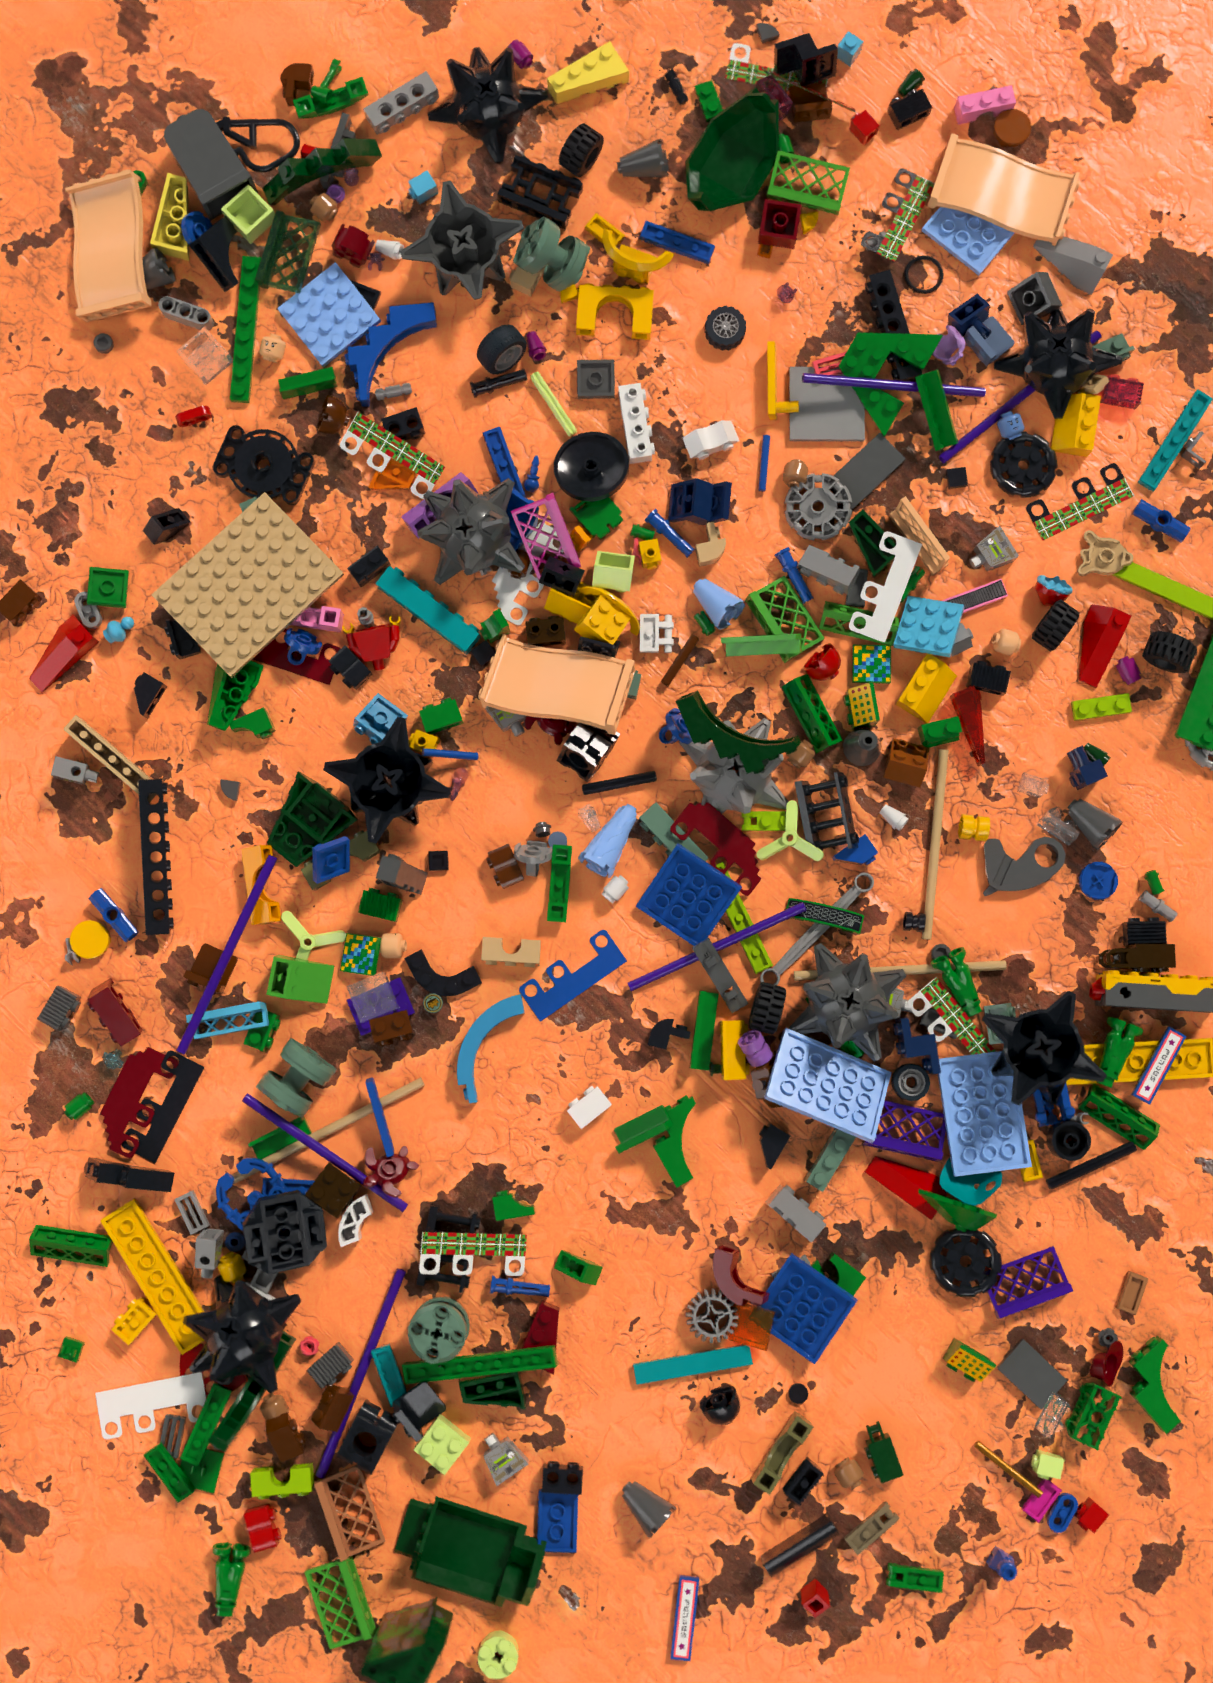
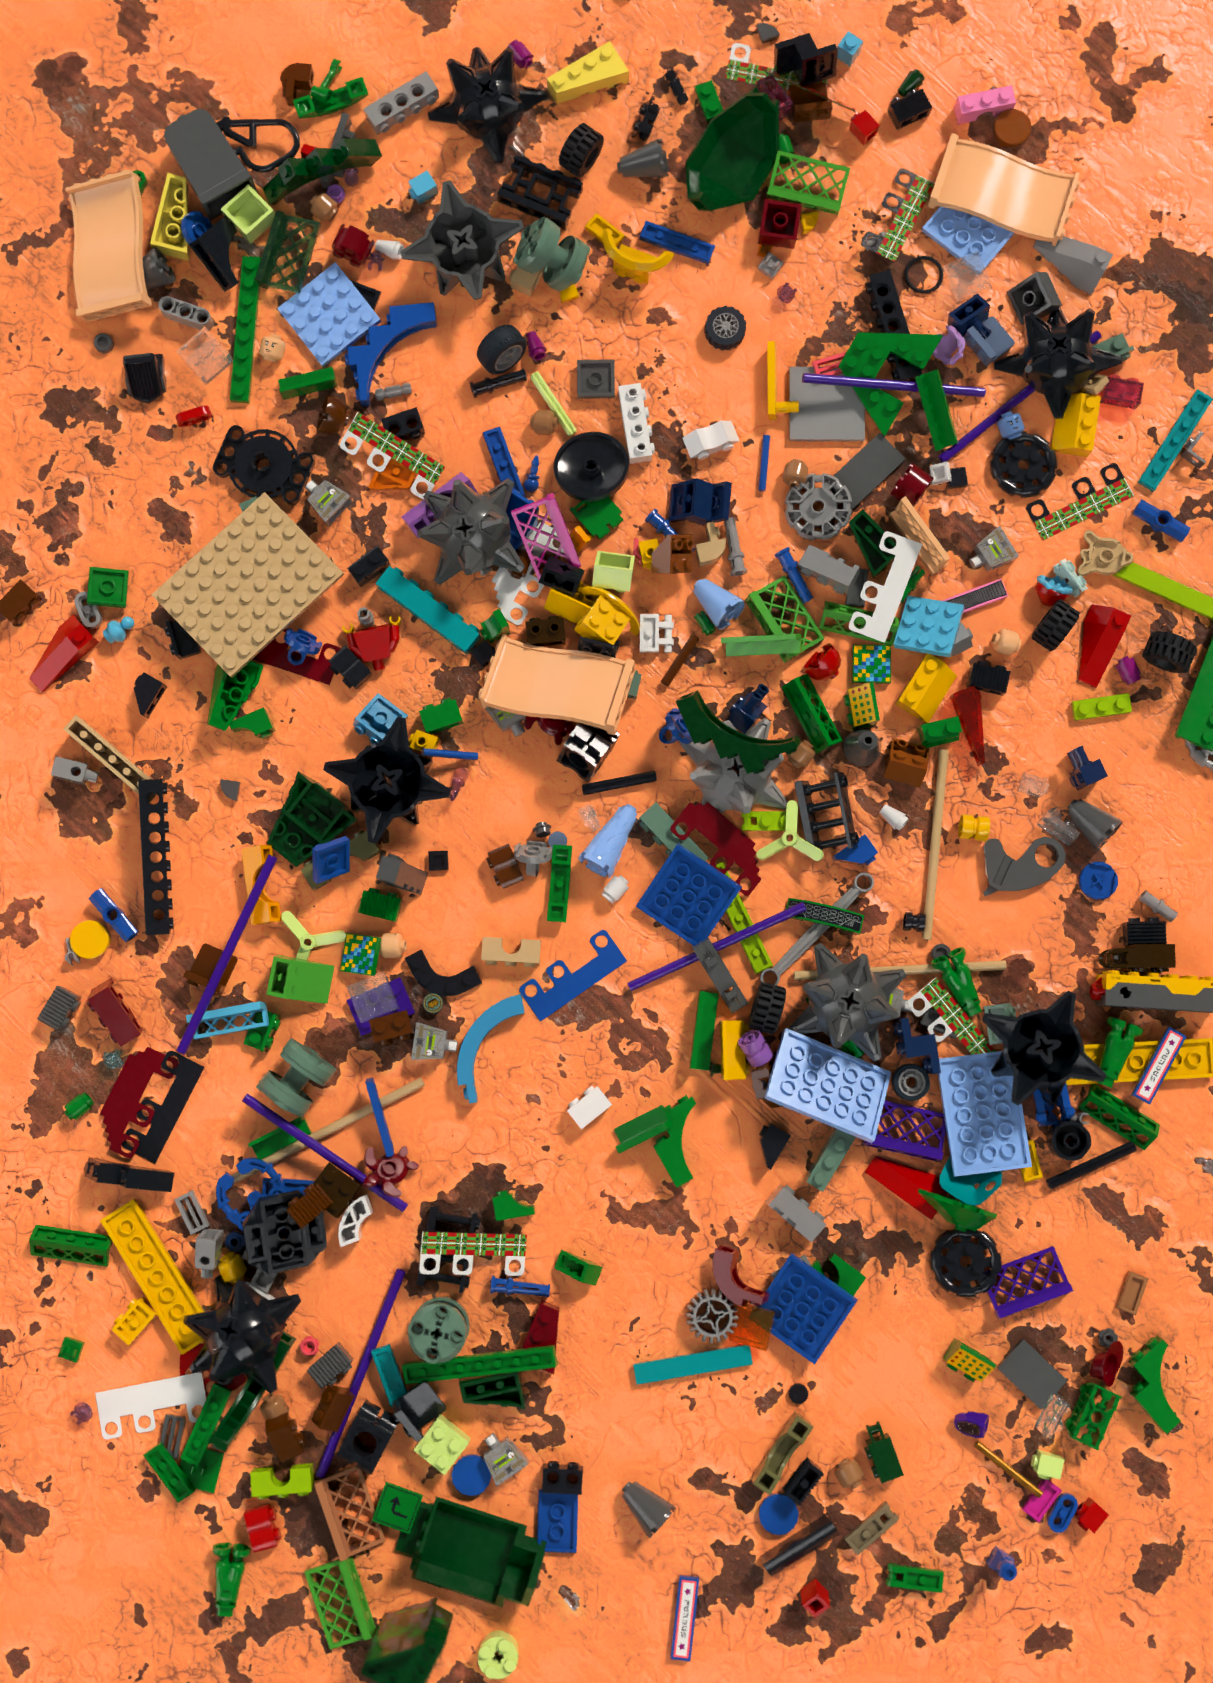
(82, 1412): none -> plate
(145, 376): none -> black piece
(165, 525): black slope -> none
(308, 1206): none -> reddish brown brick
(322, 619): bright pink arch -> none
(327, 500): none -> light grey torso
(397, 1507): none -> green piece
(431, 1043): none -> torso
(471, 1475): none -> blue tile
(544, 422): none -> medium nougat head
(593, 297): yellow arch -> none
(642, 533): green pin -> none
(647, 112): none -> black hinge
(662, 1030): black brick -> none
(673, 555): none -> dark orange slope
(721, 1405): black cylinder -> none
(736, 555): none -> light grey pin
(748, 709): none -> dark blue brick
(770, 265): none -> light grey tile
(778, 1513): none -> blue tile
(912, 484): none -> dark red brick
(940, 473): none -> white tile
(967, 277): none -> clear brick
(972, 1423): none -> dark purple rock
(1067, 570): none -> light aqua hinge
(1095, 753): dark green cone -> none
(1154, 882): green pin -> none

